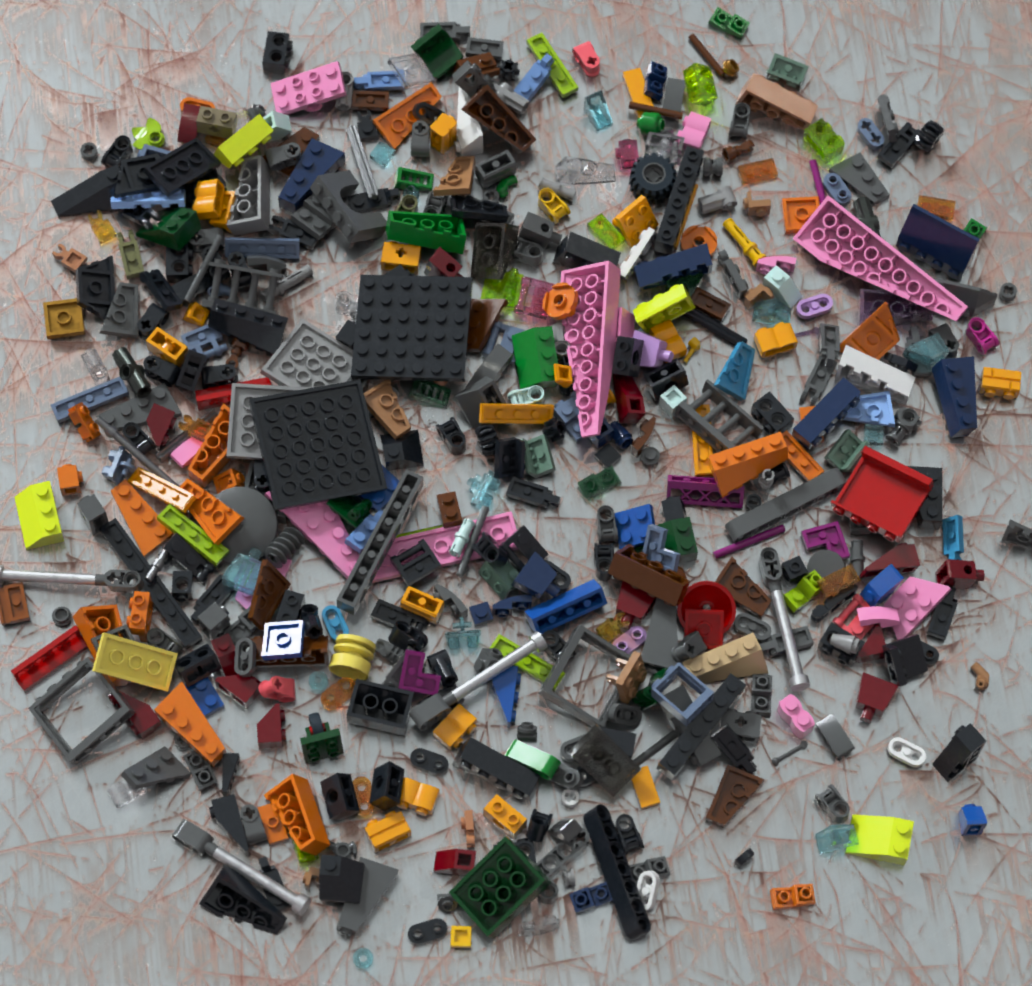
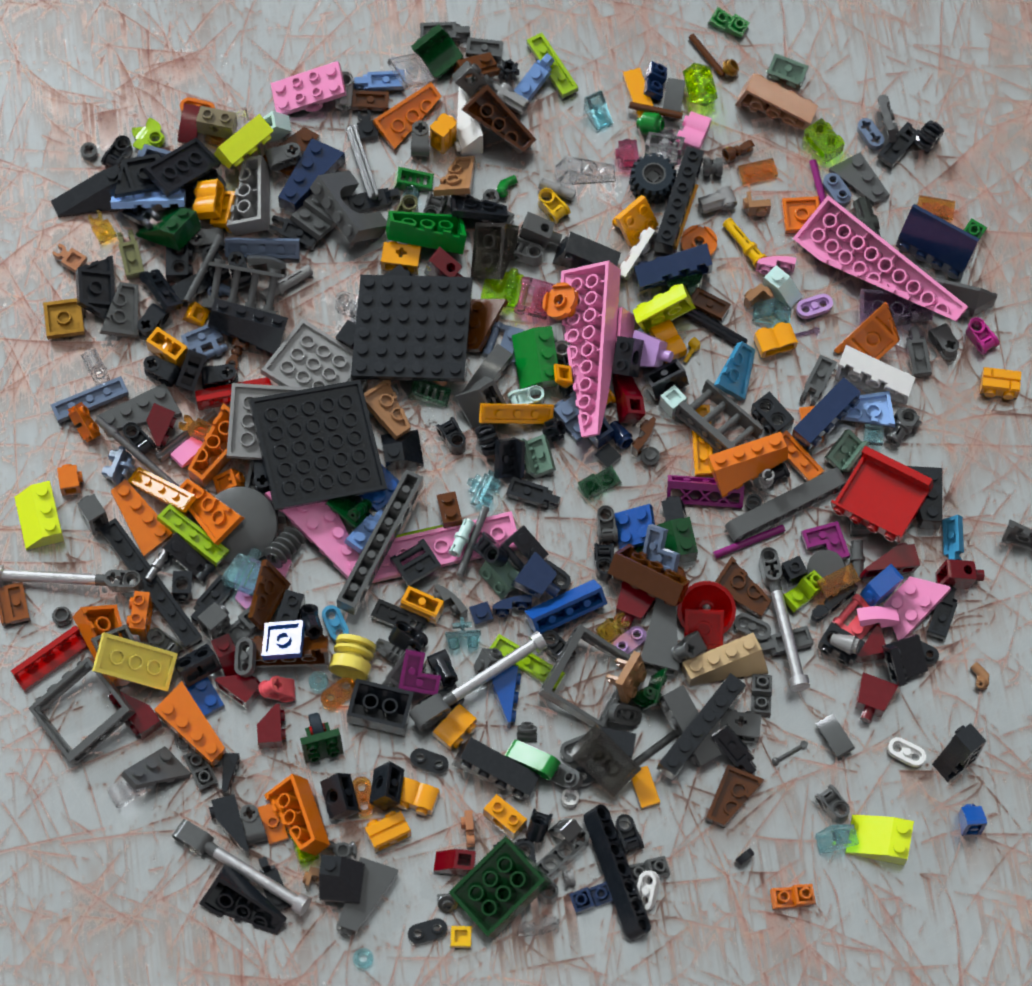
(132, 372): pearl dark grey piece -> none
(255, 110): dark grey plate -> none
(275, 52): black brick -> none
(382, 153): clear light blue plate -> none
(429, 112): black plate -> none
(495, 169): dark grey brick -> none
(587, 58): coral piece -> none
(605, 232): clear neon green tile -> none
(705, 698): sand blue window -> none
(733, 274): dark grey plate -> none
(739, 123): dark grey piece -> none
(799, 720): bright pink brick -> none
(829, 343): dark grey hinge -> none
(902, 363): black plate -> none
(927, 351): clear light blue slope -> none
(957, 394): dark blue wedge -> none
(1009, 286): dark grey bush -> none

